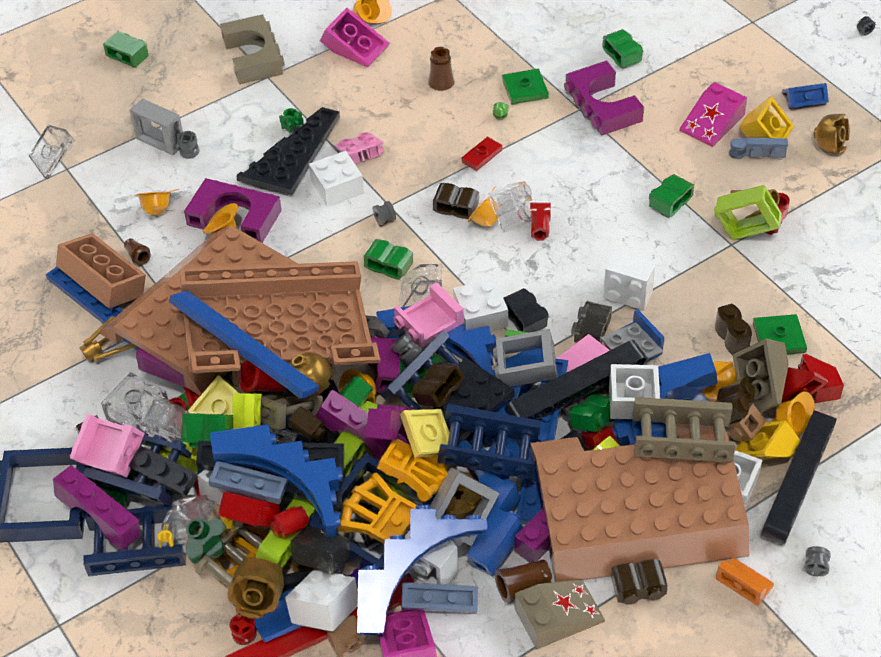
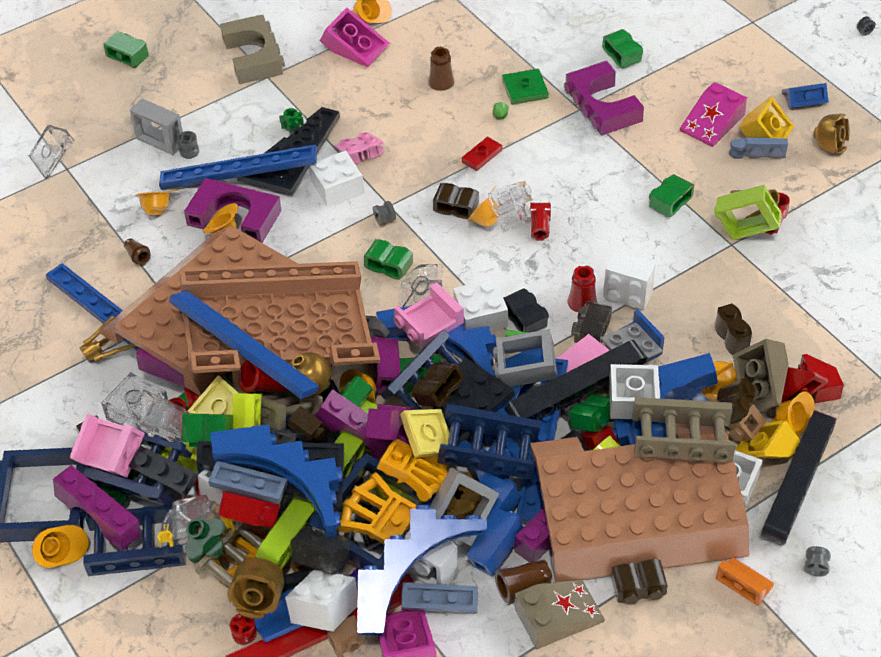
(60, 546): none -> light orange piece
(100, 270): nougat brick -> none
(238, 167): none -> blue tile
(289, 521): red brick -> none
(406, 348): dark grey wheel -> none
(582, 287): none -> red plant
(781, 329): green plate -> none

